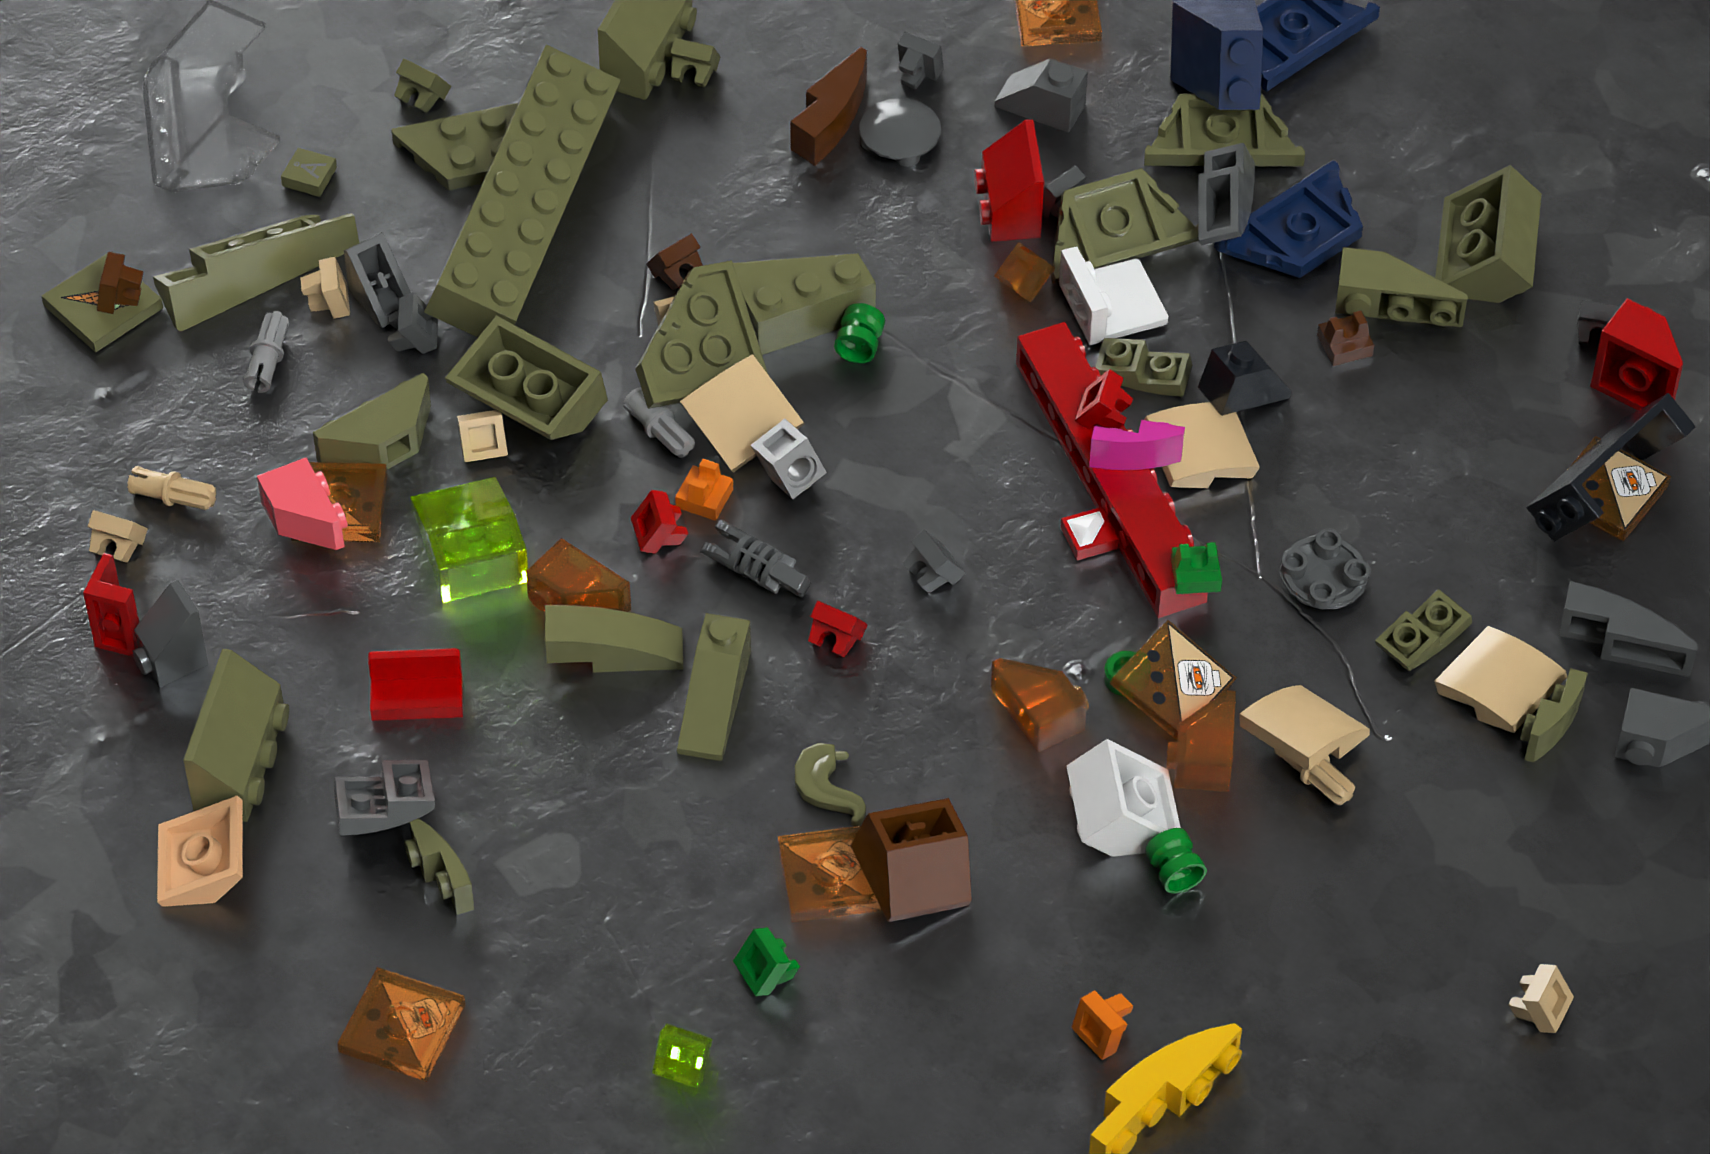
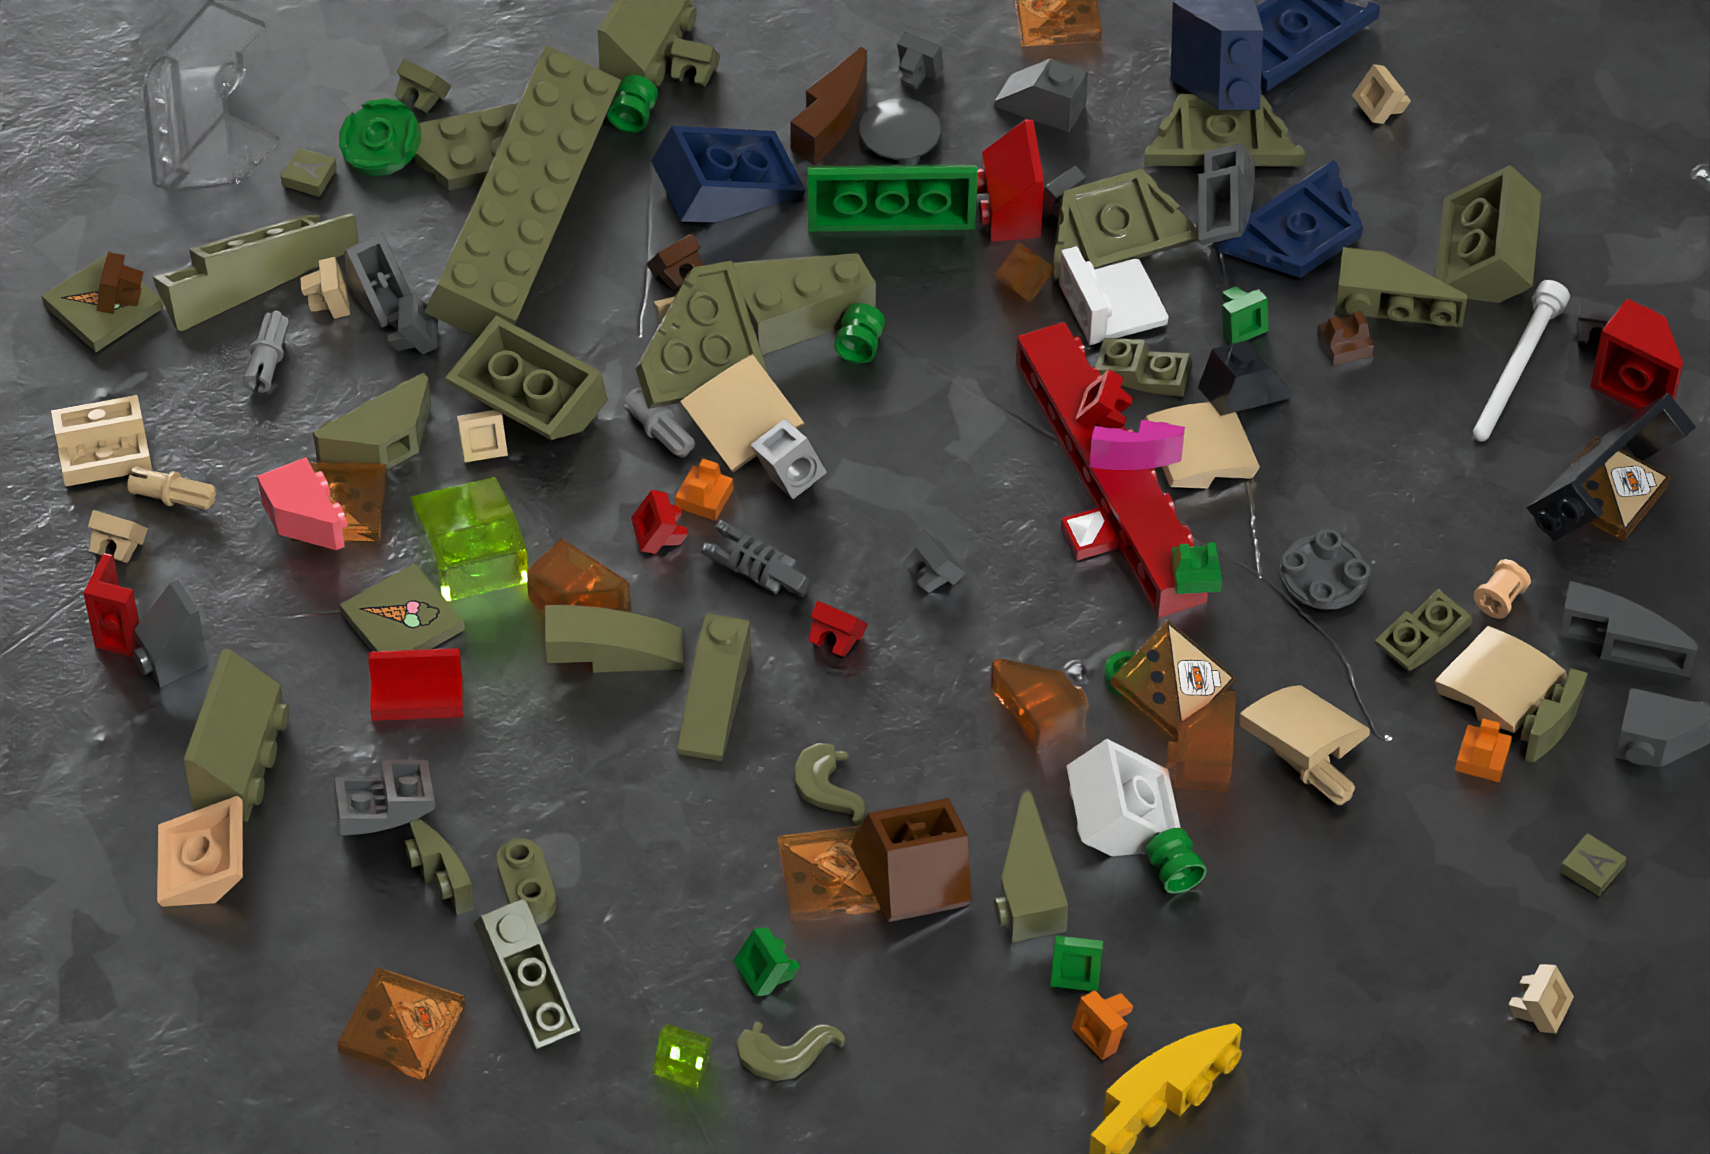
(101, 440): none -> tan slope
(380, 137): none -> green tile
(402, 613): none -> olive tile
(526, 877): none -> olive plate
(526, 973): none -> olive slope
(632, 103): none -> green wheel
(724, 172): none -> dark blue slope
(776, 1062): none -> olive piece
(892, 197): none -> green slope
(1031, 890): none -> olive slope
(1076, 963): none -> green tile
(1244, 314): none -> green tile
(1380, 95): none -> tan tile
(1484, 751): none -> orange tile
(1502, 588): none -> light nougat bush
(1548, 303): none -> white piece
(1593, 864): none -> olive tile

